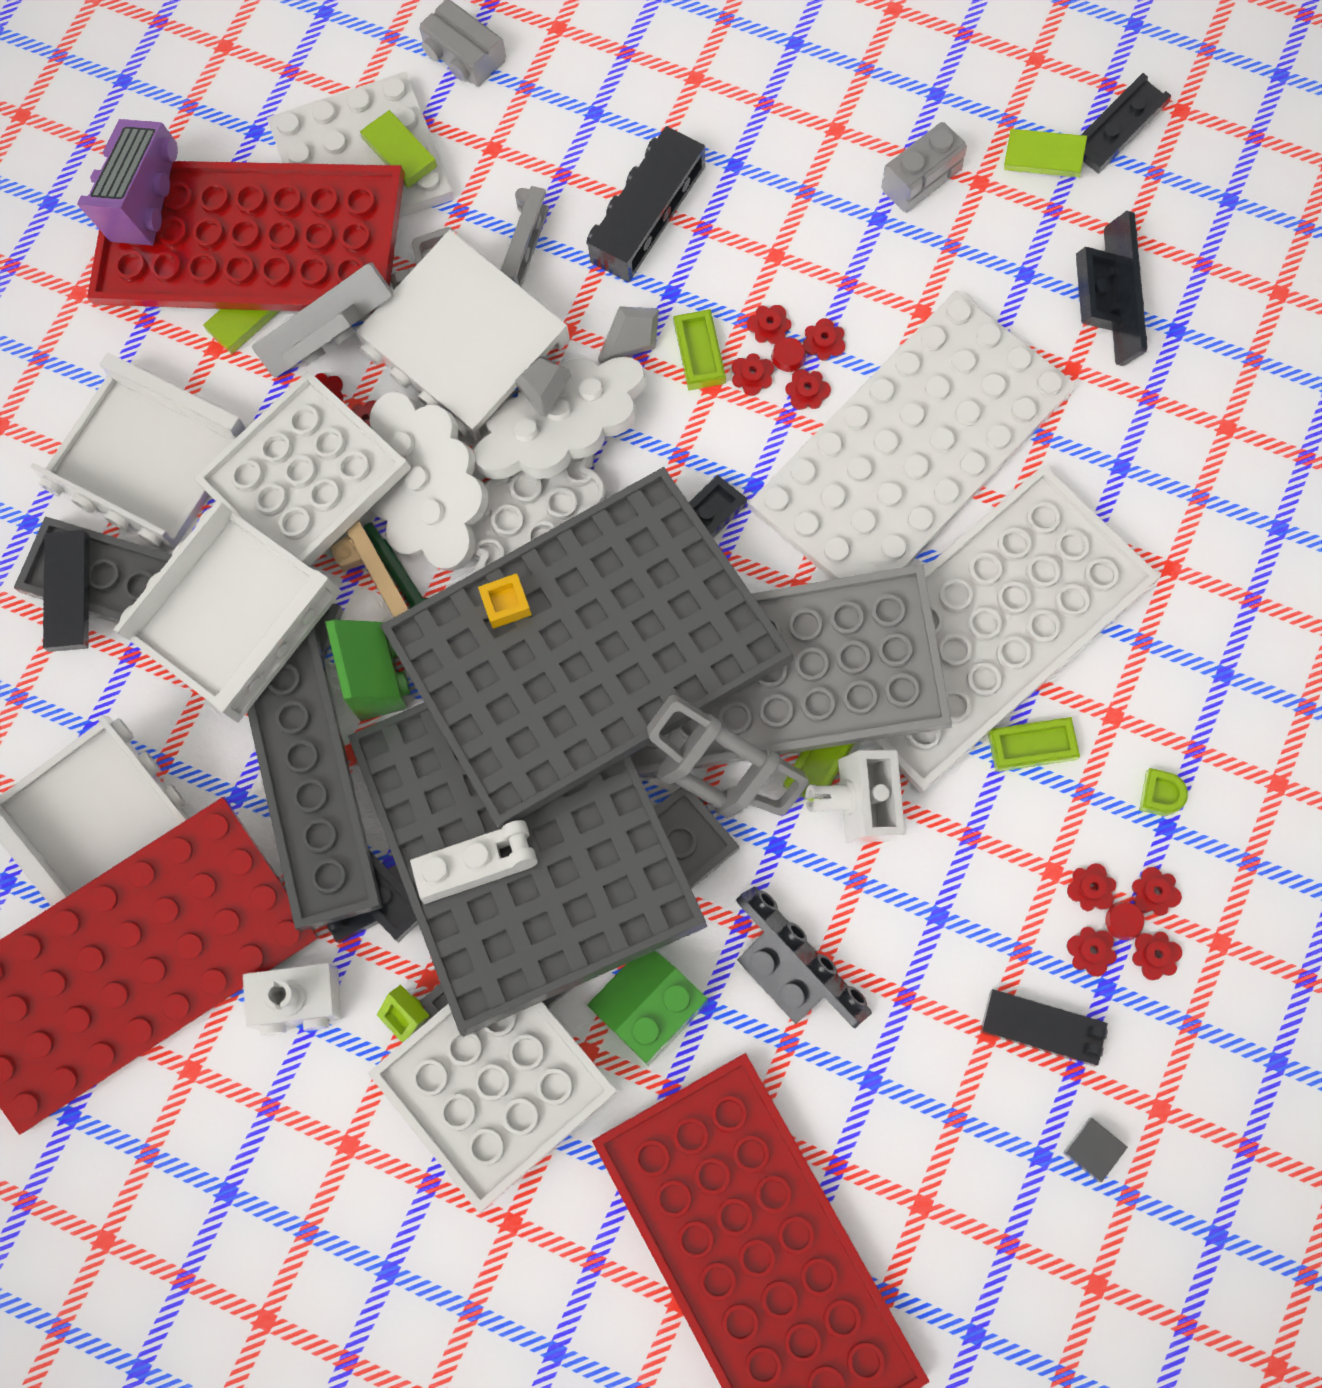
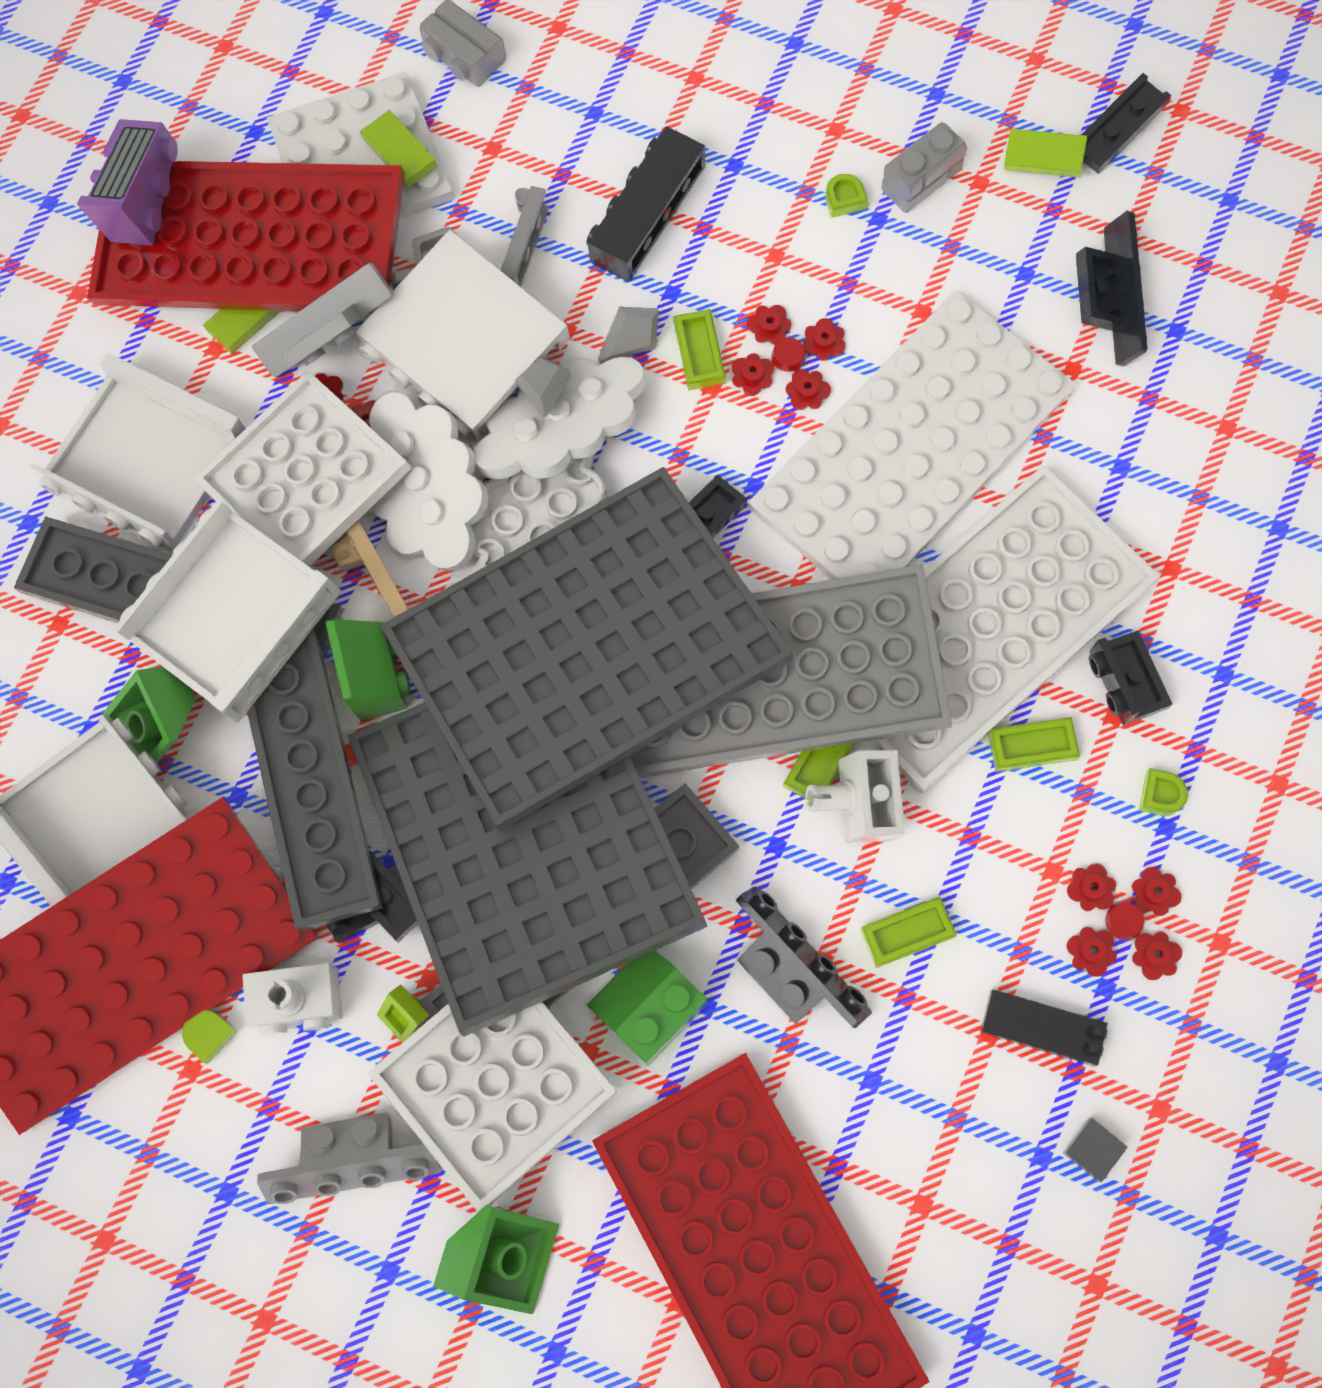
(66, 591): black tile -> none
(153, 708): none -> bright green slope
(207, 1034): none -> lime tile
(345, 1158): none -> light grey bracket
(394, 566): dark green piece -> none
(473, 862): white plate -> none
(498, 1259): none -> bright green slope
(504, 601): yellow tile -> none
(737, 798): light grey bar -> none
(845, 195): none -> lime tile
(908, 932): none -> lime tile
(1129, 677): none -> black bracket

